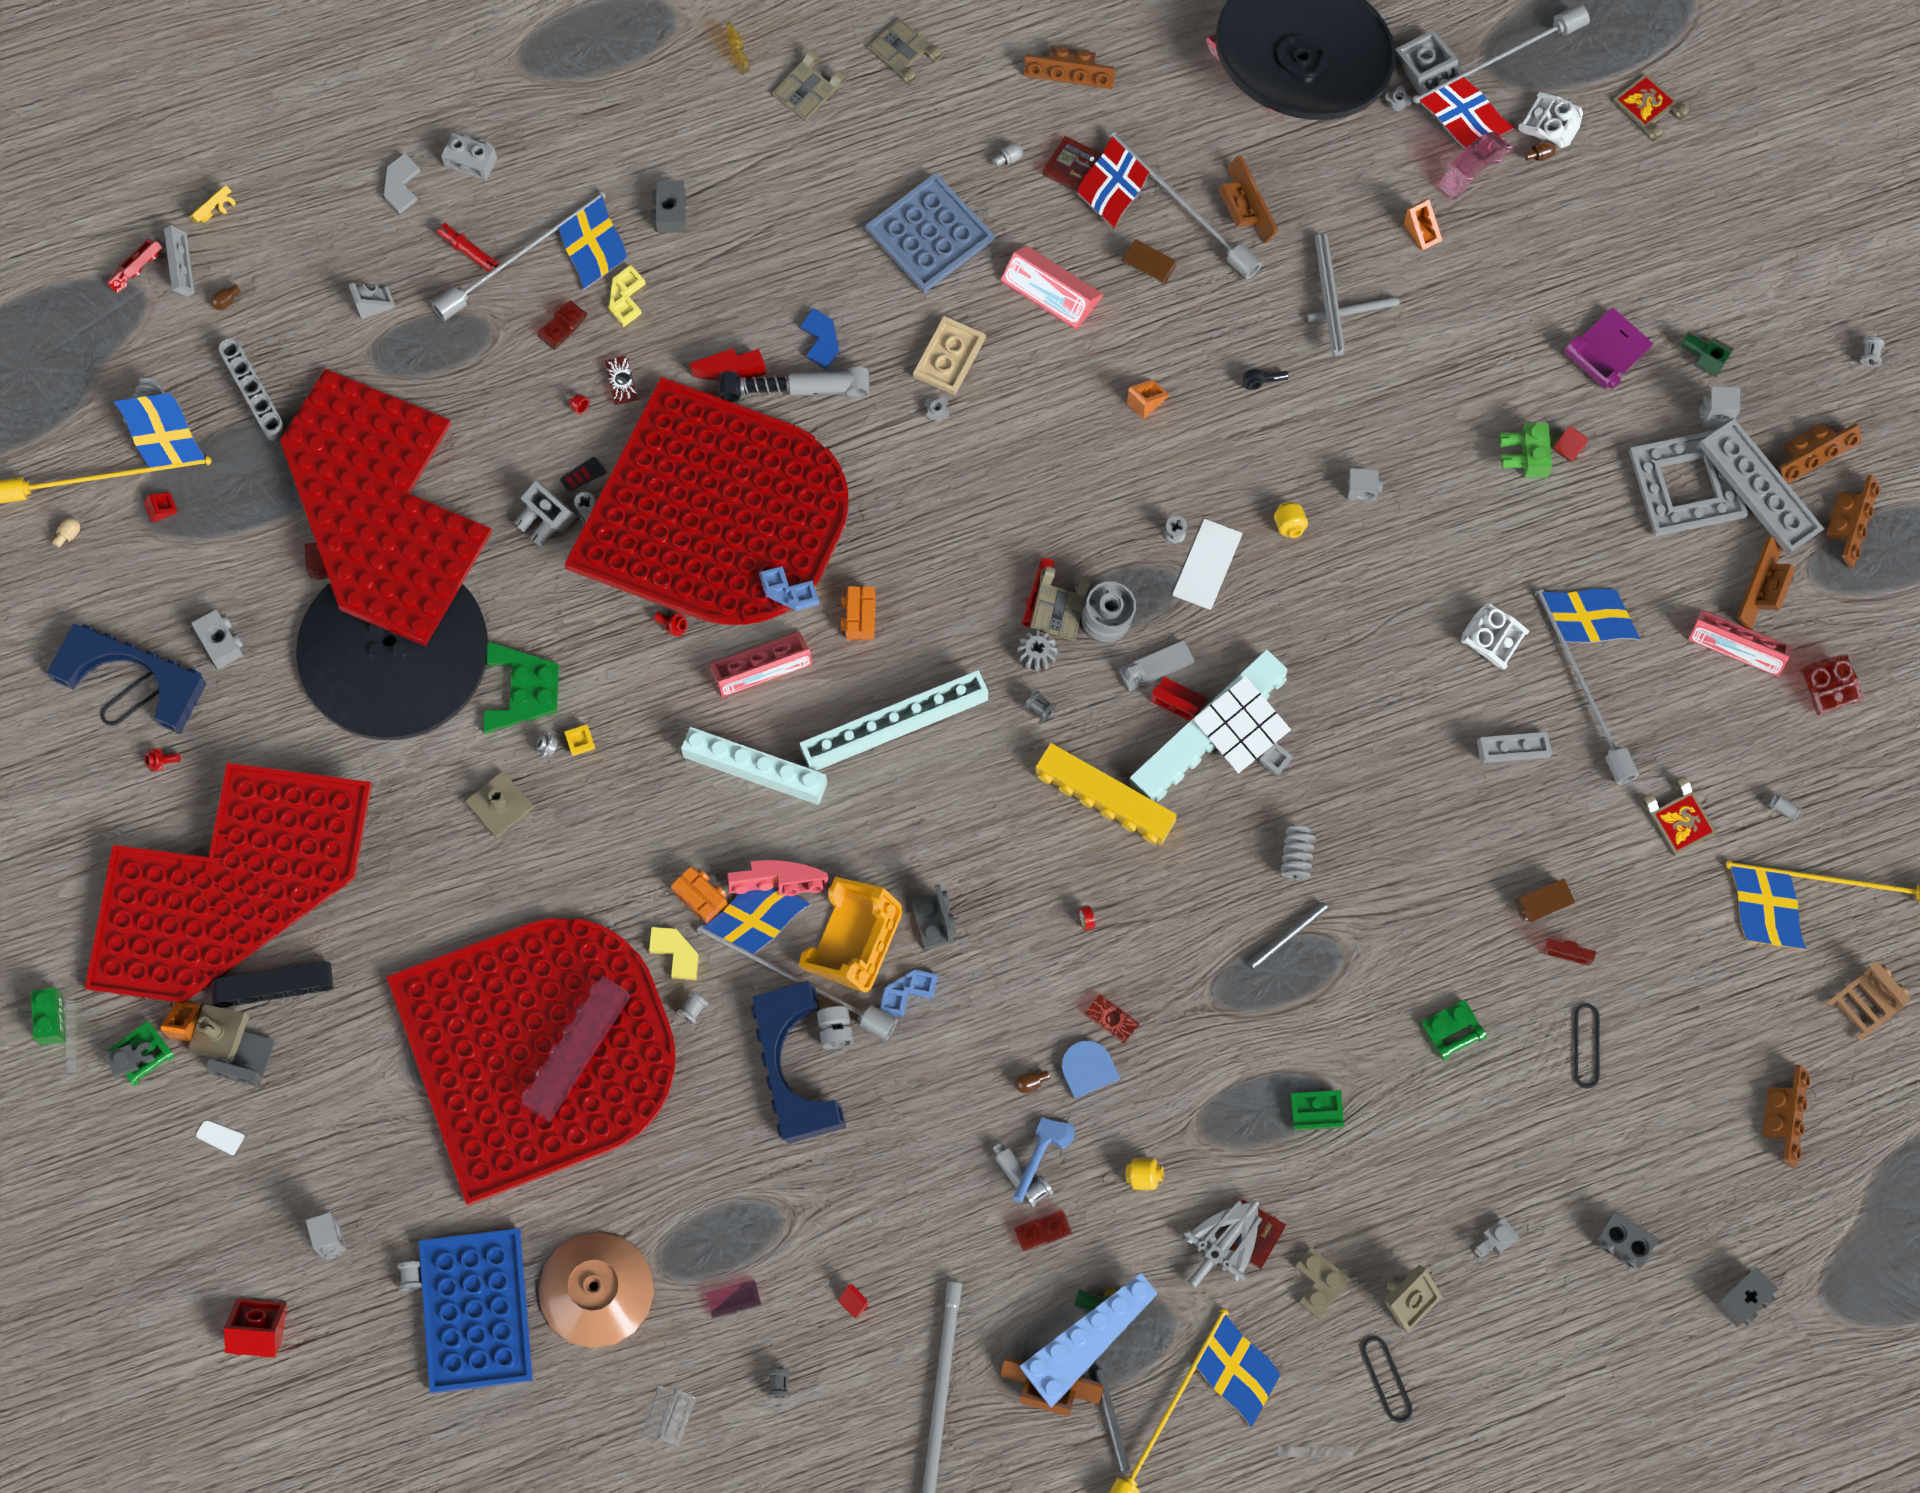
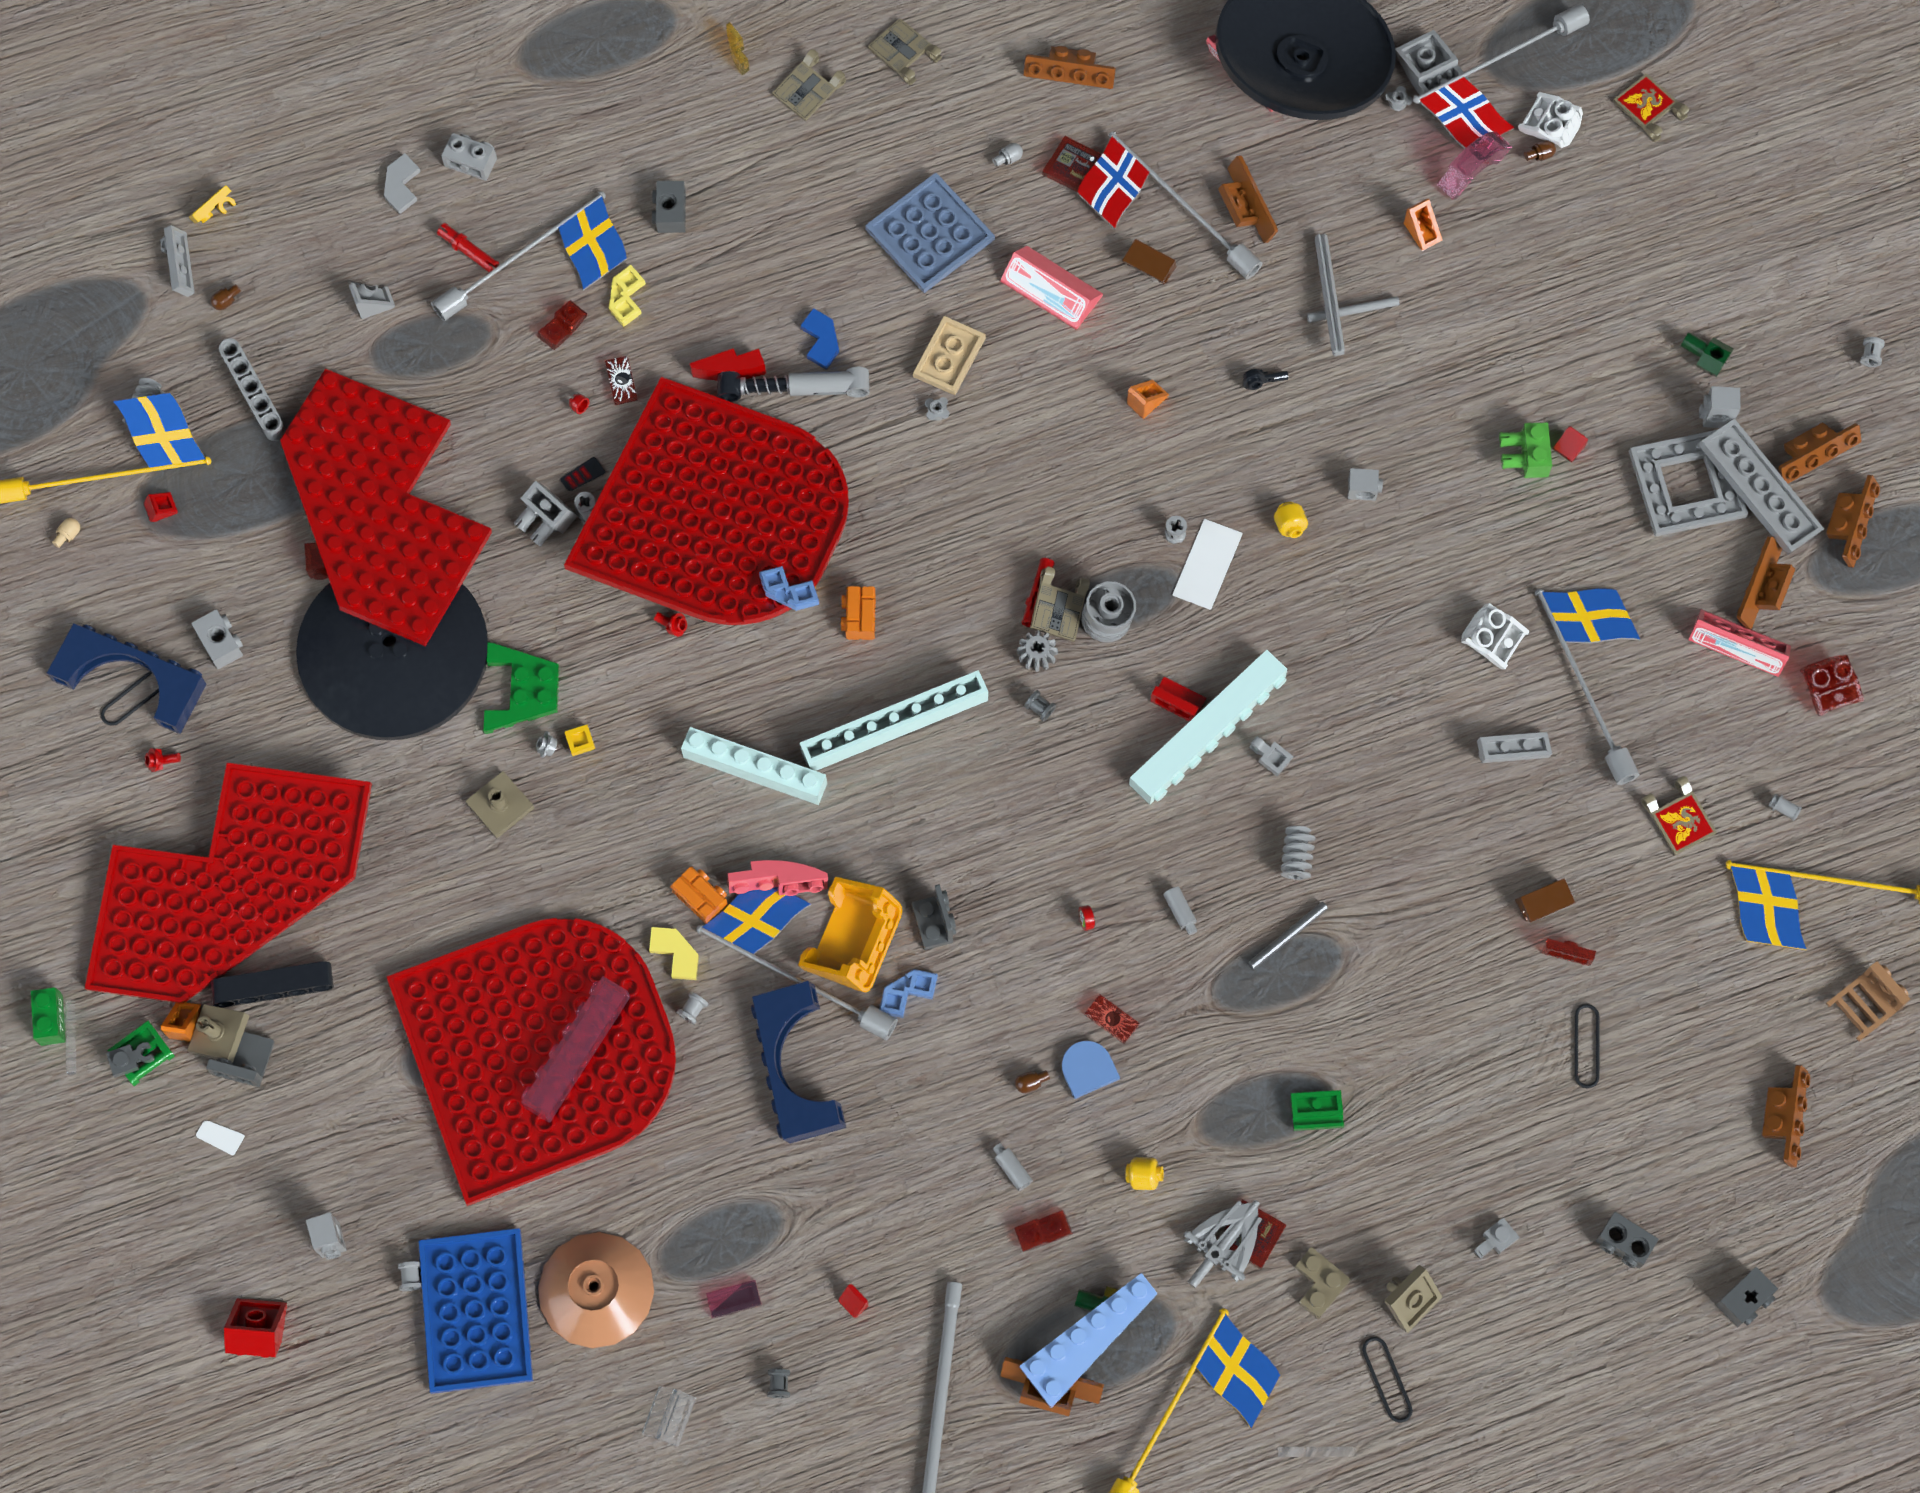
(132, 265): hinge -> none
(761, 663): coral slope -> none
(832, 1019): light grey wheel -> none
(1037, 1191): light grey bush -> none
(1048, 1131): medium blue piece -> none
(1105, 794): yellow brick -> none
(1112, 1423): flat silver bar -> none
(1156, 665): light grey hinge -> none
(1181, 910): none -> light grey cylinder
(1241, 724): white piece -> none
(1449, 1023): green plate -> none
(1608, 349): magenta door -> none

